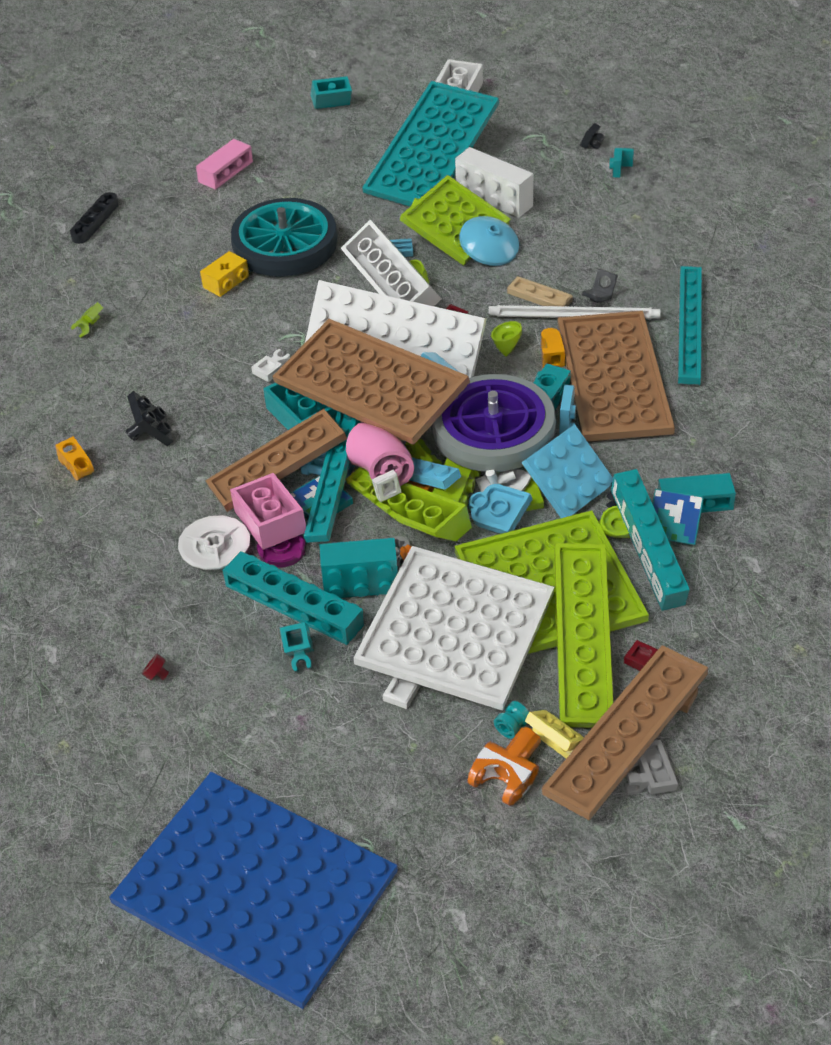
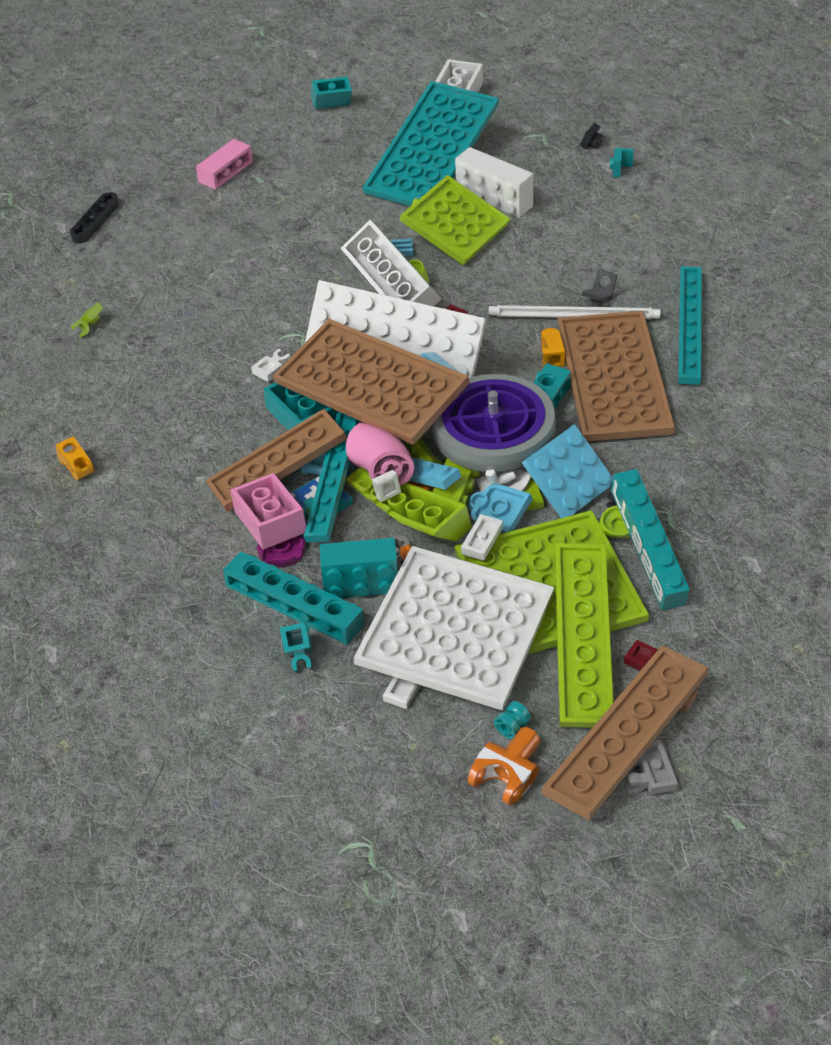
(148, 419): black plate -> none
(155, 667): dark red tile -> none
(213, 542): white piece -> none
(224, 273): yellow brick -> none
(255, 888): blue plate -> none
(312, 235): wheel -> none
(482, 537): none -> white plate
(489, 240): medium azure dish -> none
(506, 336): lime piece -> none
(538, 293): tan tile -> none
(554, 732): light yellow bracket -> none
(567, 409): medium azure plate -> none
(678, 515): tile -> none
(715, 488): teal brick -> none

